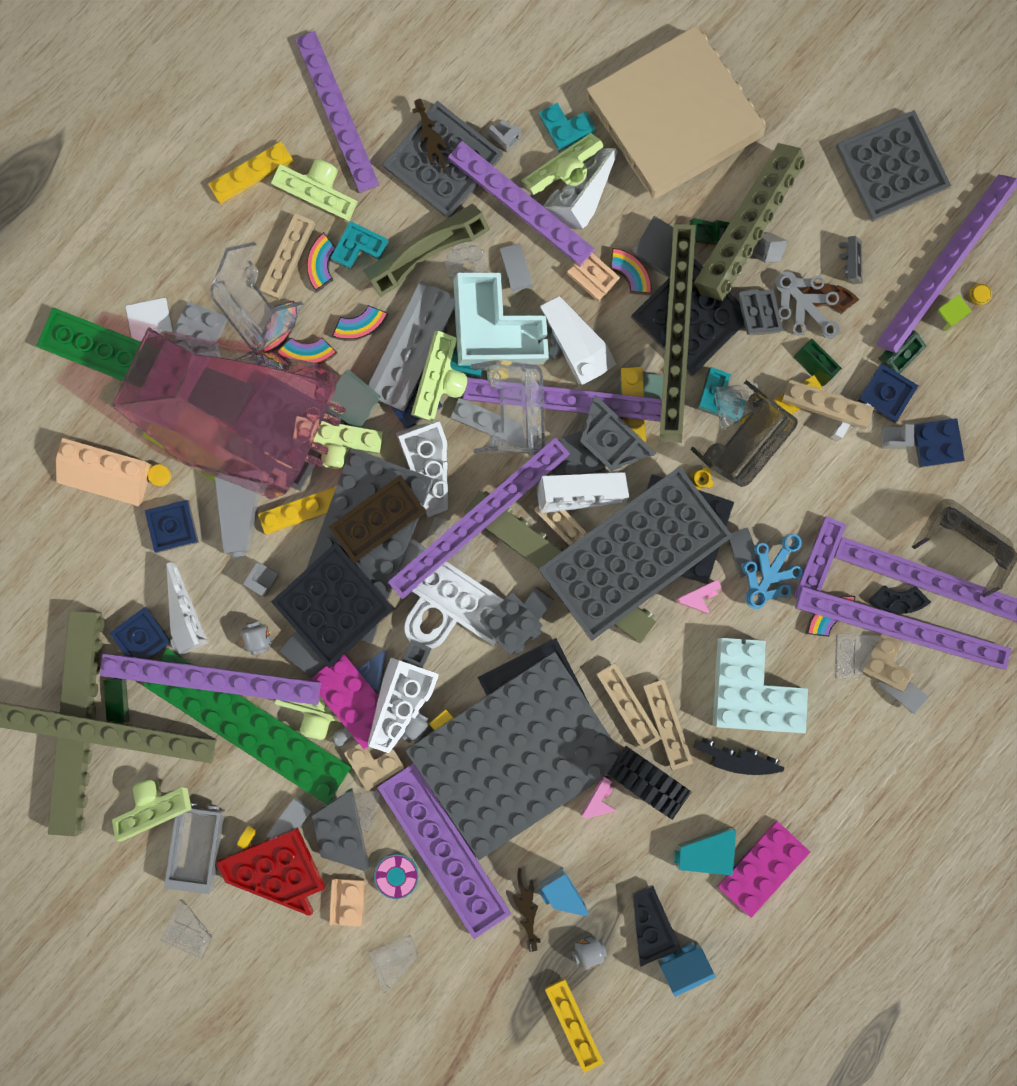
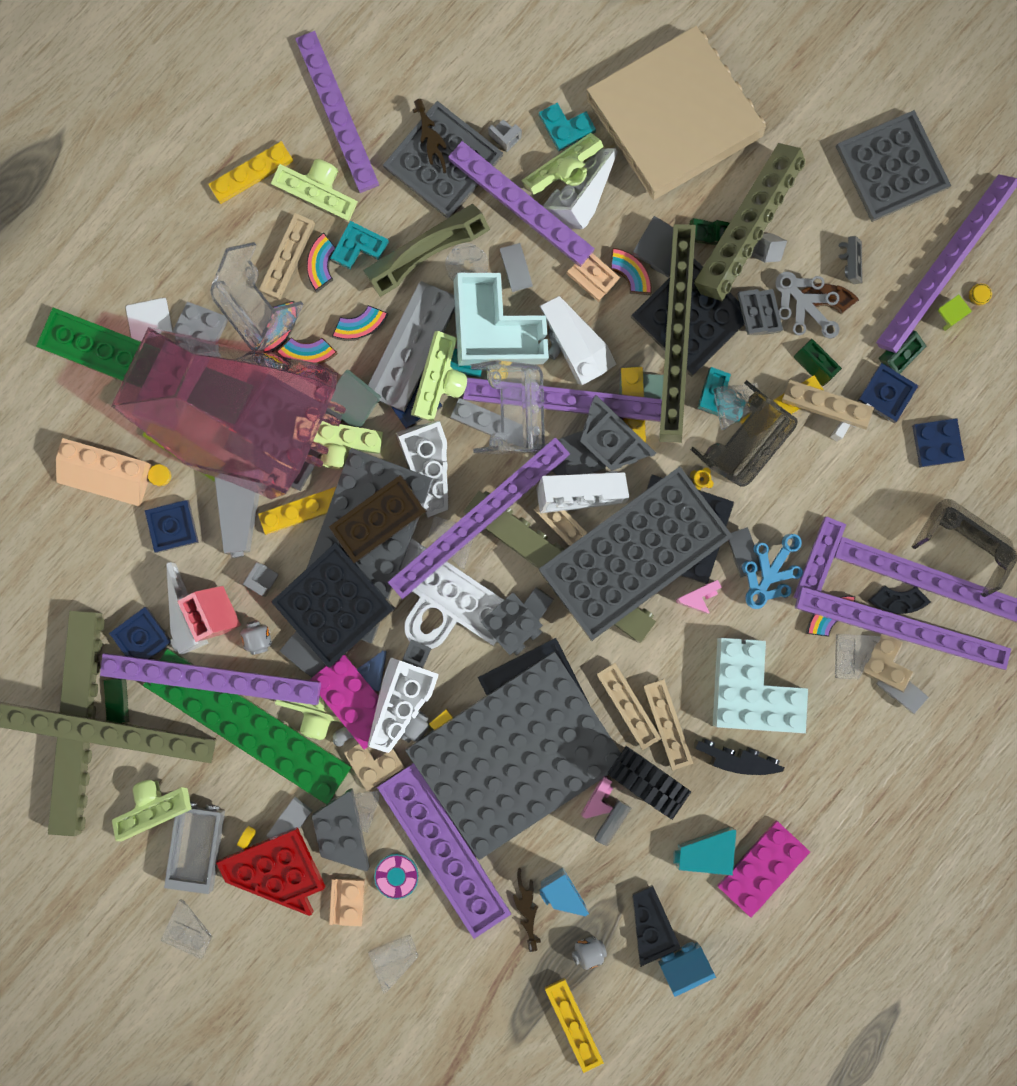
(209, 613): none -> coral brick
(612, 823): none -> dark grey slope
(898, 437): light grey panel -> none

